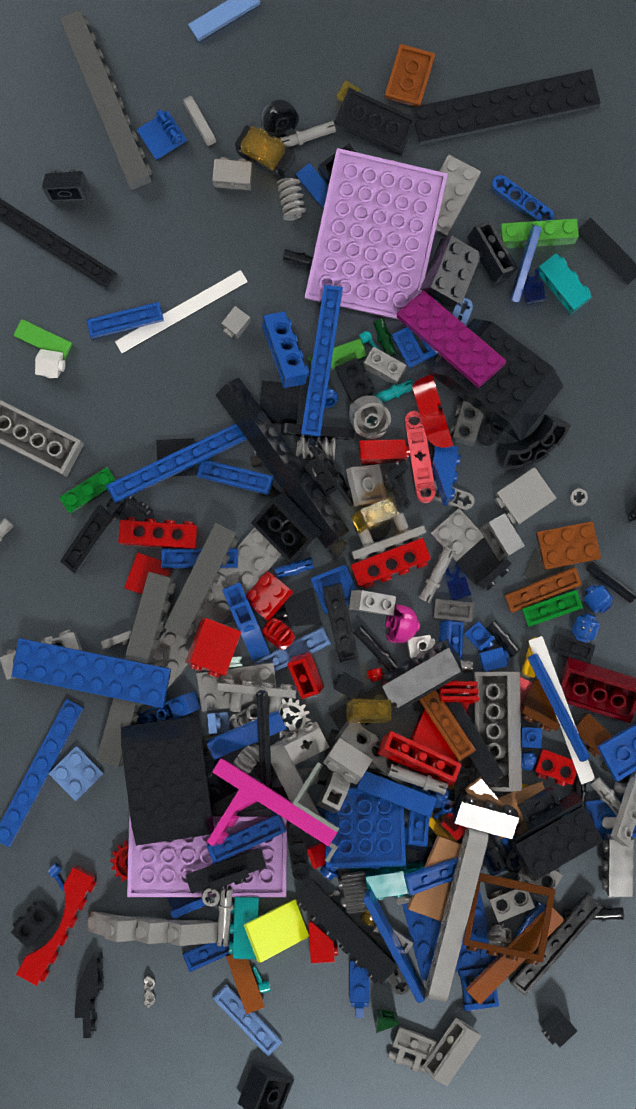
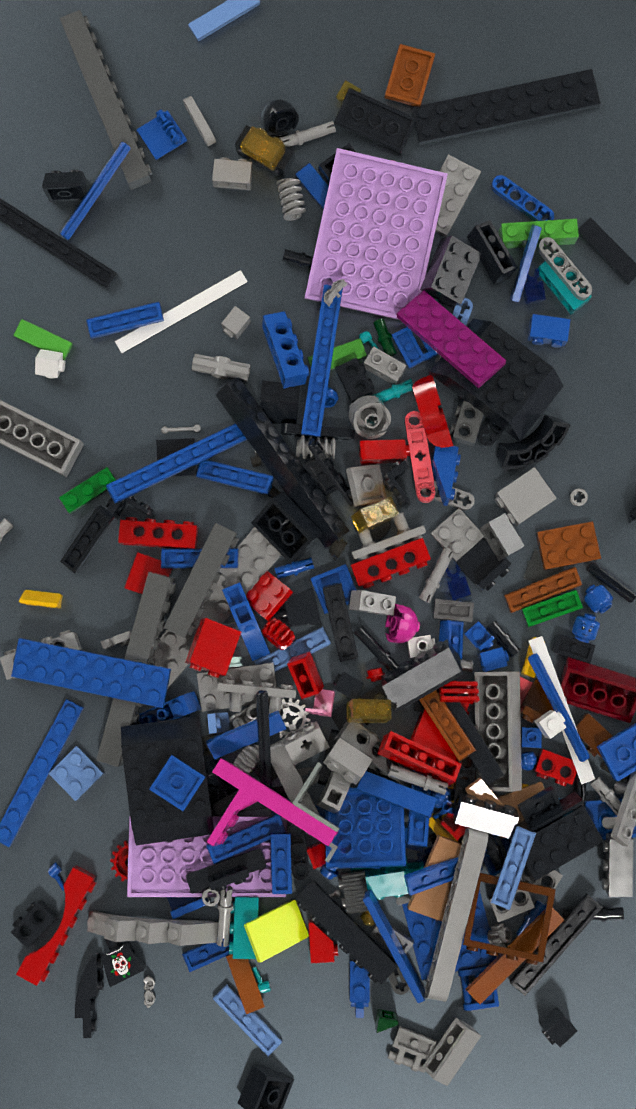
(40, 598): none -> yellow slope
(95, 190): none -> blue axle
(121, 962): none -> black torso
(177, 783): none -> blue plate
(196, 428): none -> light grey hinge
(221, 367): none -> light grey piece
(281, 863): none -> blue plate
(323, 703): none -> bright pink bracket
(333, 292): none -> light grey piece
(513, 867): none -> medium blue tile
(548, 330): none -> blue brick
(551, 723): none -> white brick
(561, 271): none -> light grey beam

